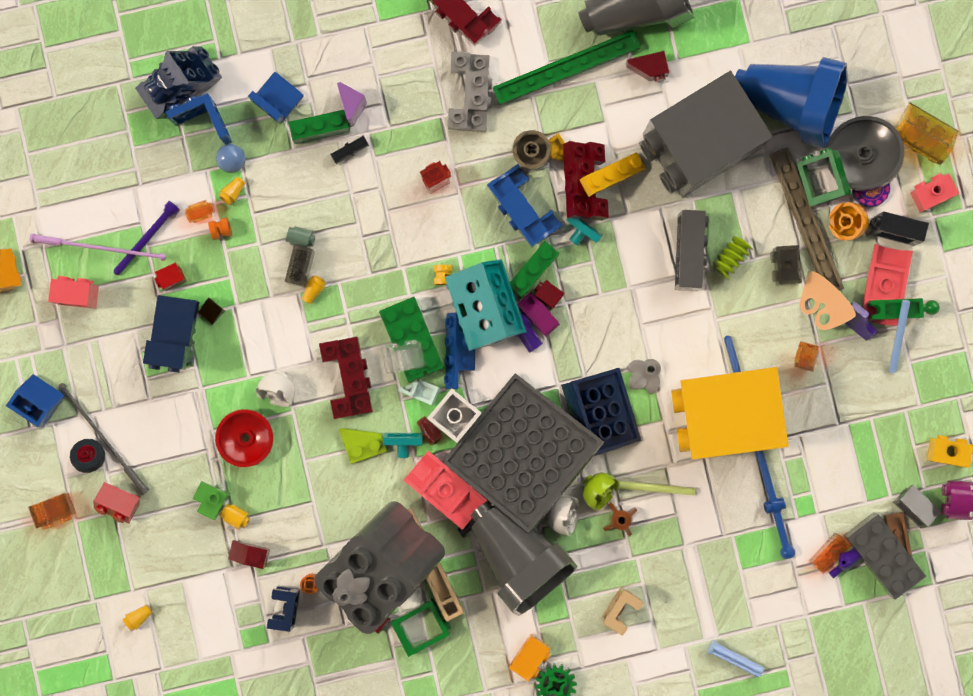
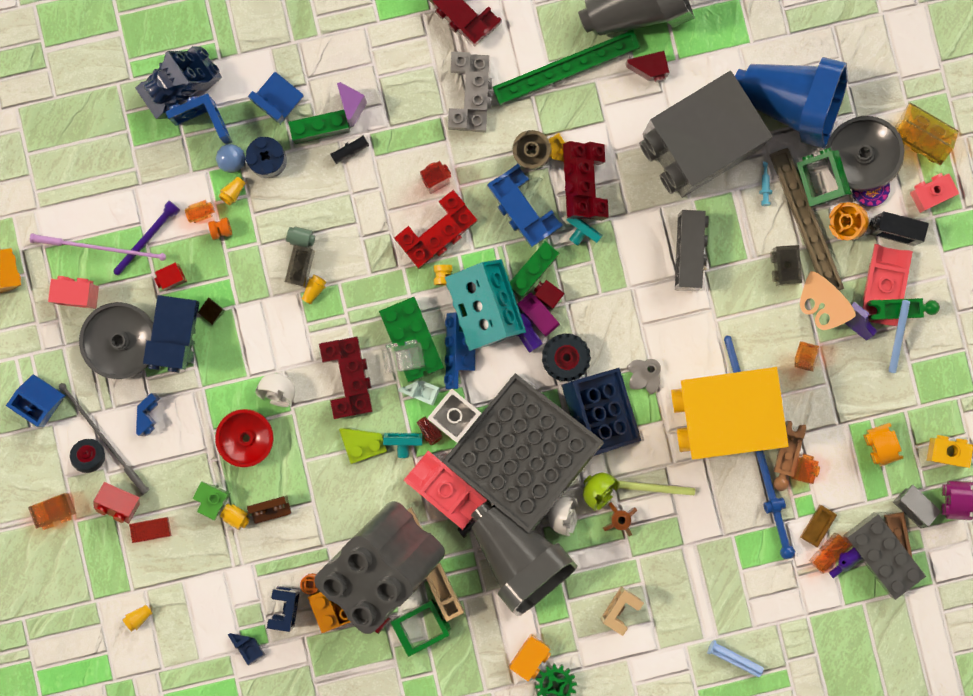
(115, 340): none -> dark grey dish
(144, 421): none -> blue slope
(150, 529): none -> clear red tile
(248, 648): none -> dark blue slope
(249, 554): dark red slope -> none
(266, 168): none -> dark blue brick
(270, 509): none -> reddish brown bracket
(327, 613): none -> light orange slope
(352, 588): light grey plate -> none
(440, 235): none -> red bracket
(566, 357): none -> black wheel
(612, 174): yellow plate -> none
(731, 256): lime piece -> none
(765, 187): none -> medium azure piece
(788, 456): none -> medium nougat plate
(806, 469): none -> clear orange brick
(818, 526): none -> pearl gold tile
(884, 445): none -> light orange brick

